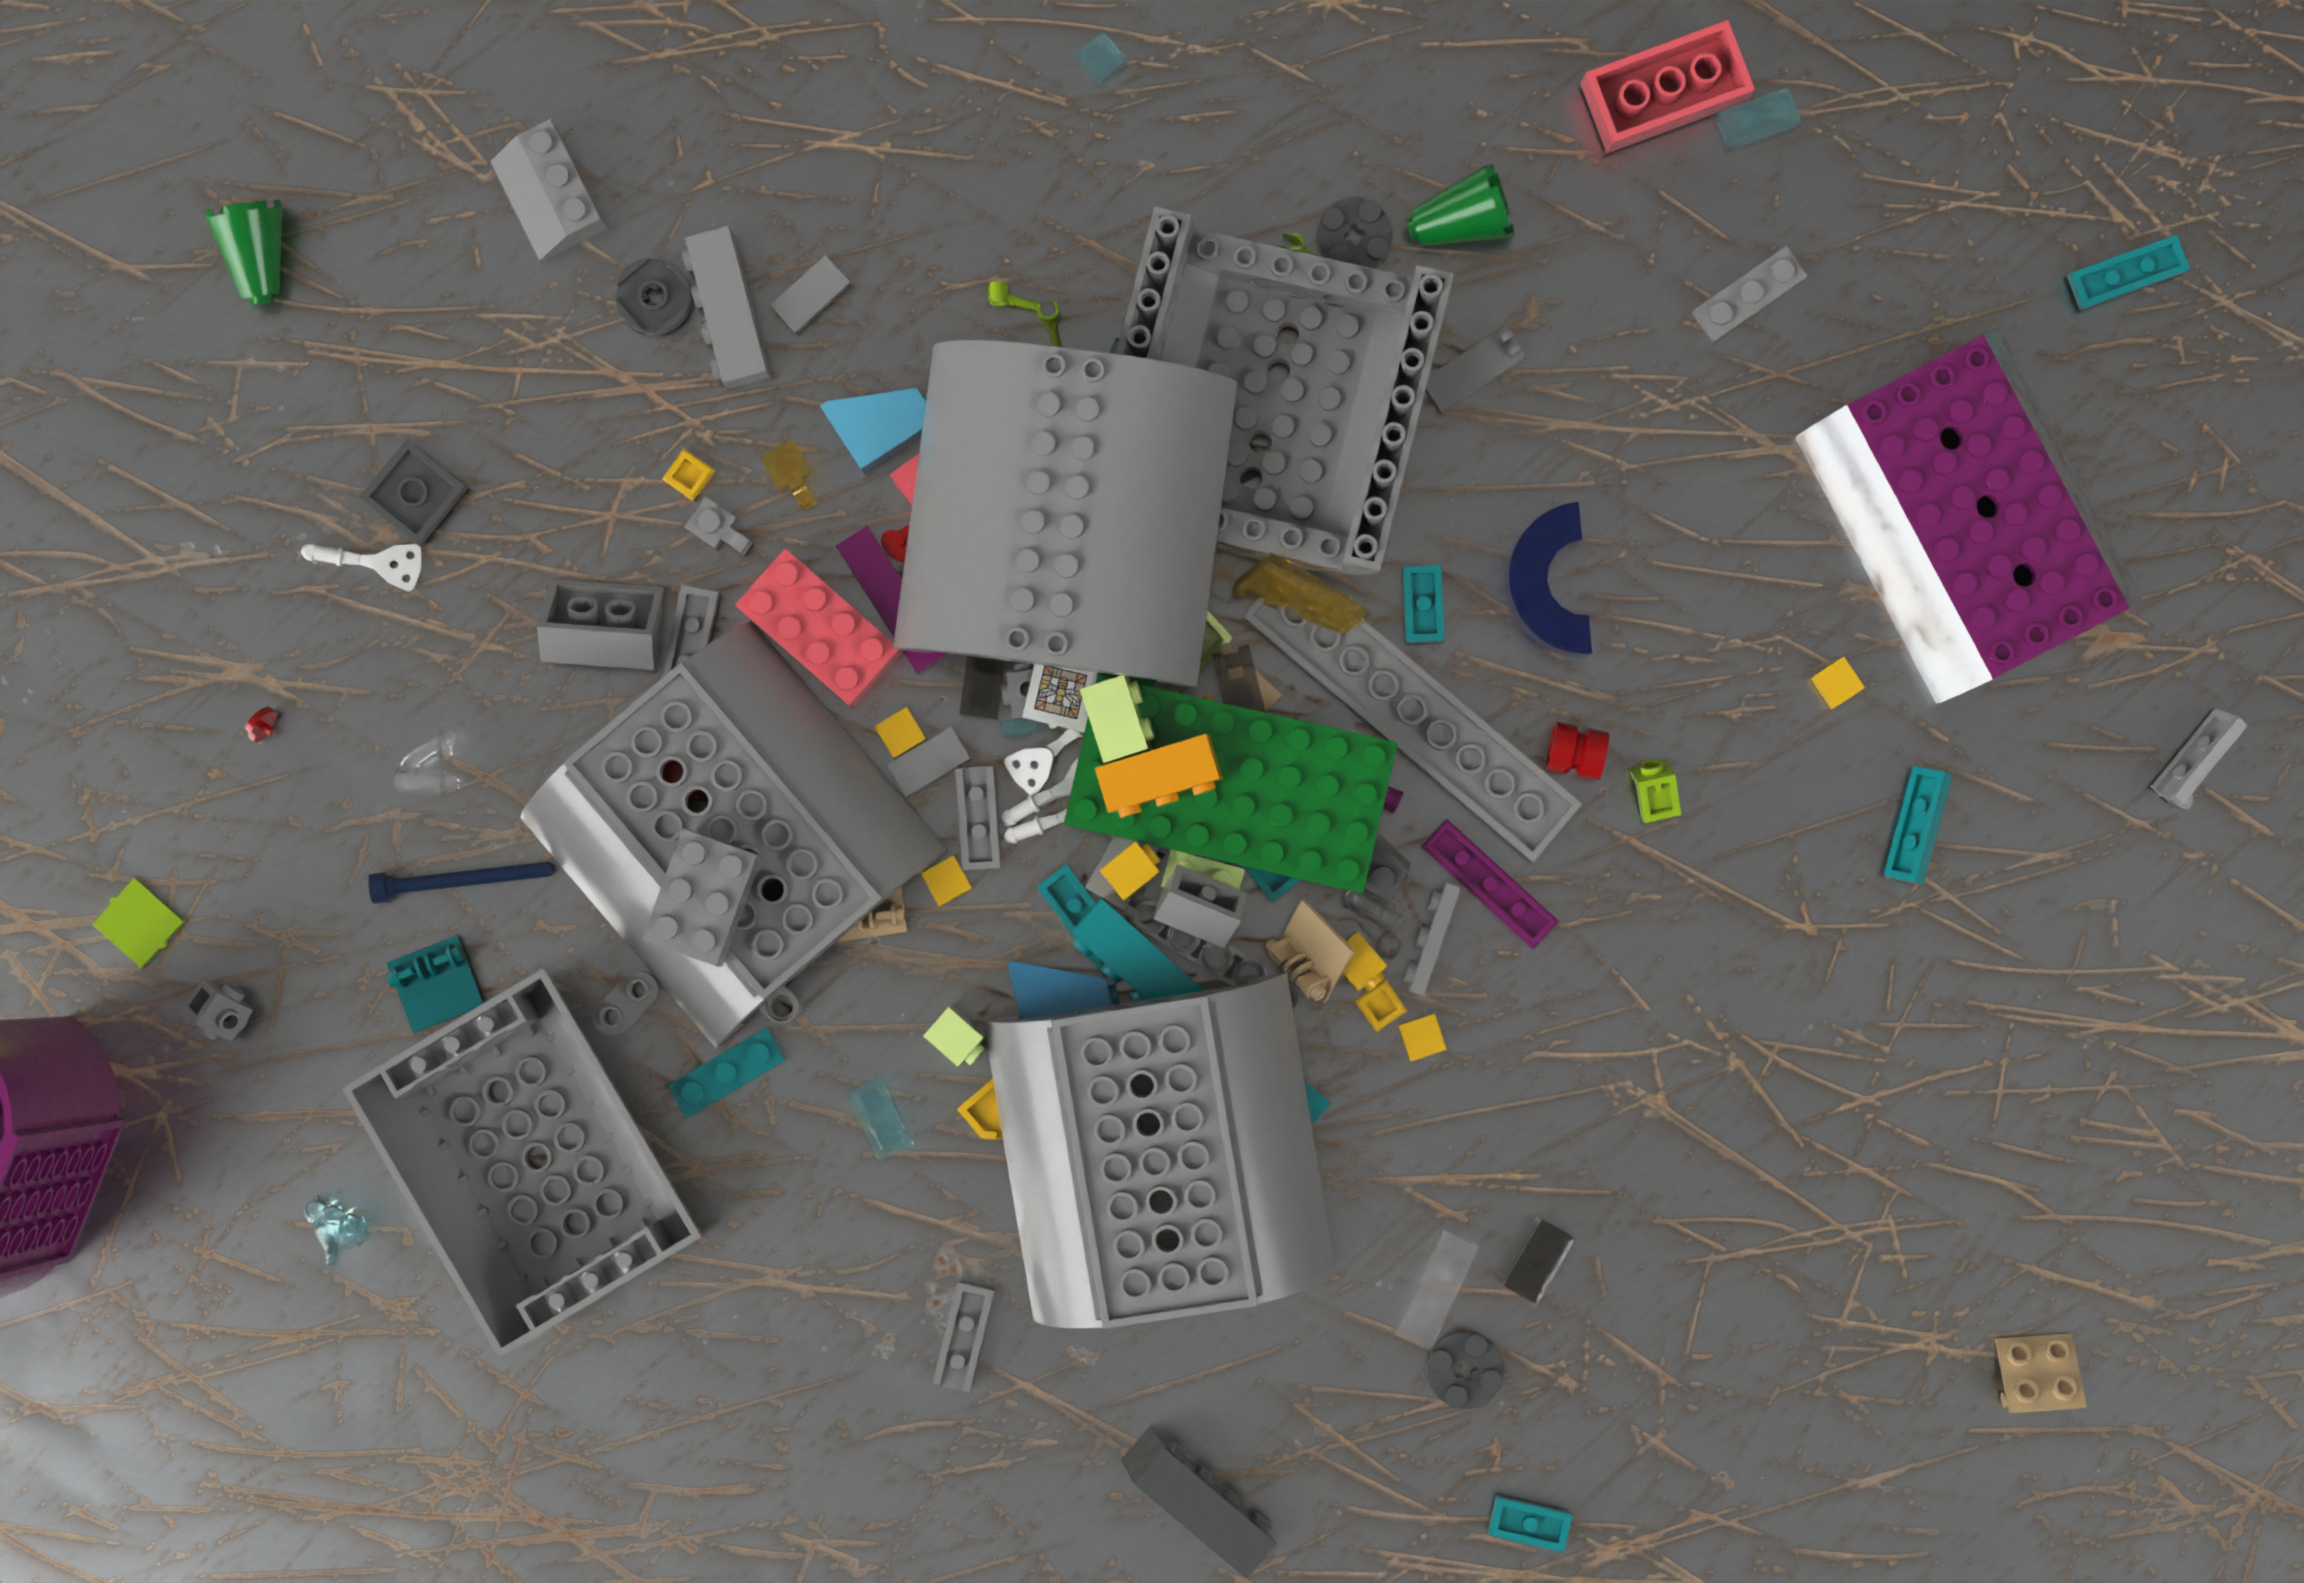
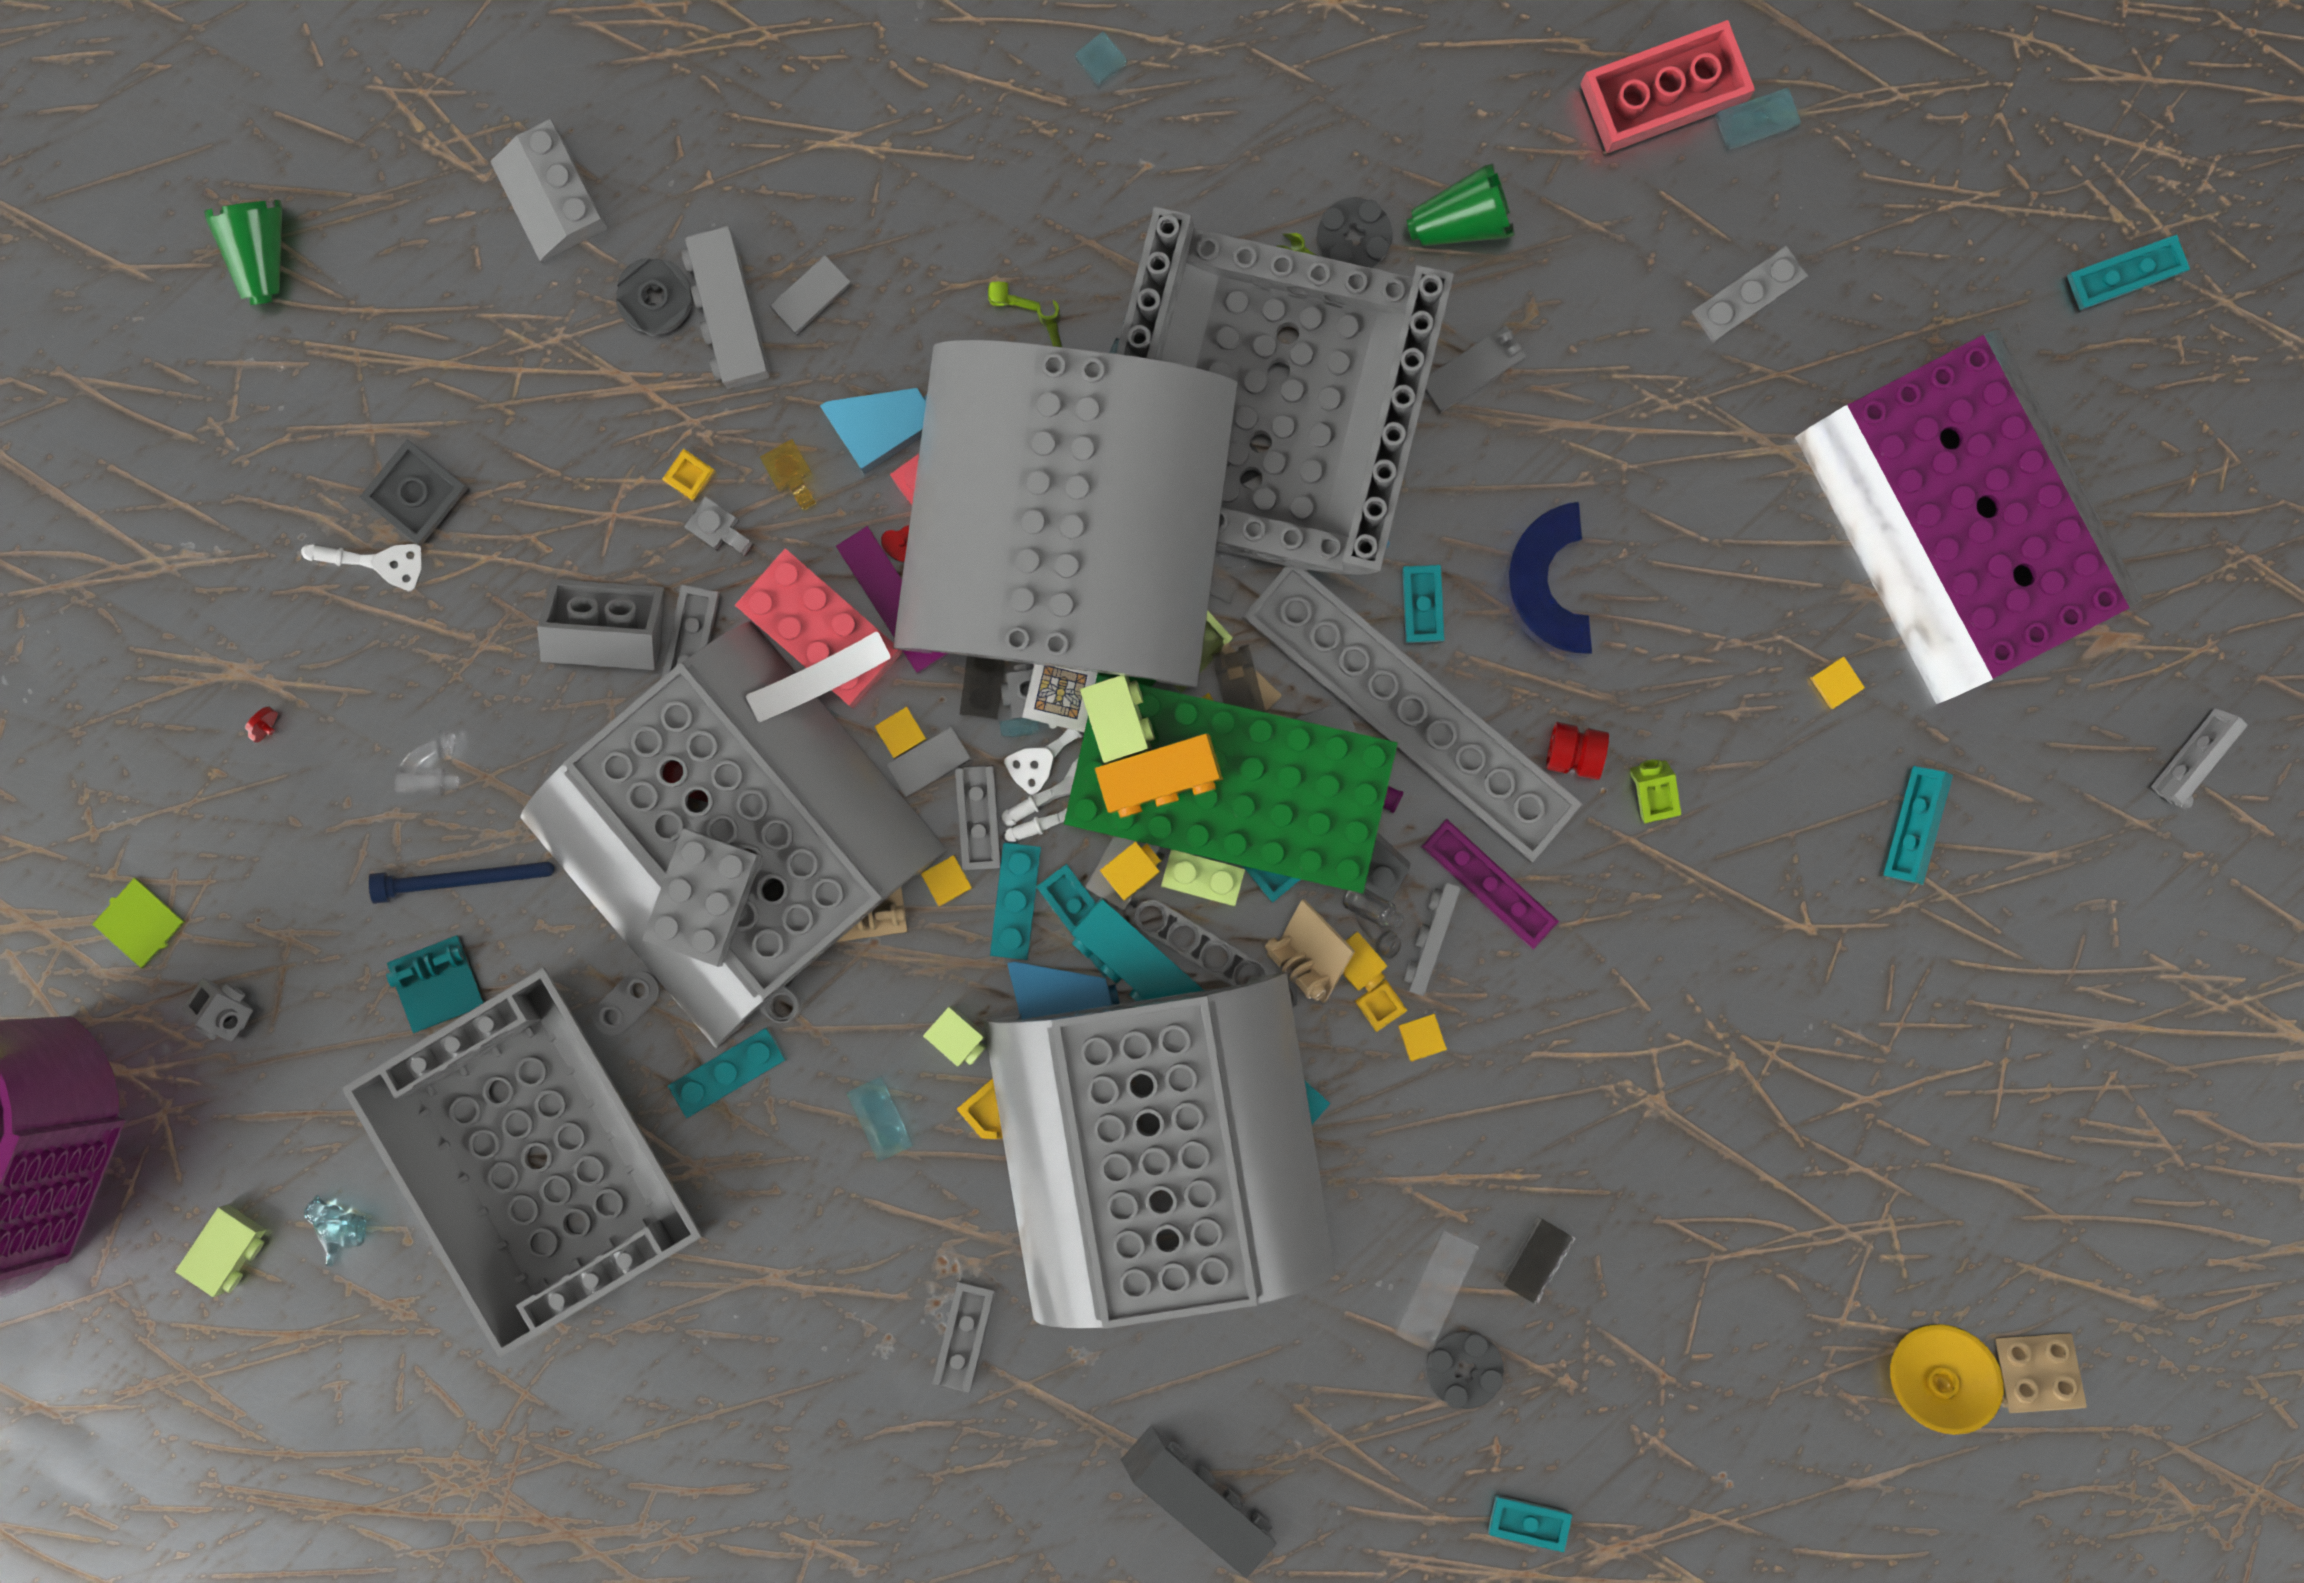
(221, 1251): none -> yellowish green brick
(818, 678): none -> white sticker
(1015, 901): none -> teal plate
(1200, 906): light grey brick -> none
(1291, 587): clear yellow wing -> none
(1946, 1379): none -> yellow hat

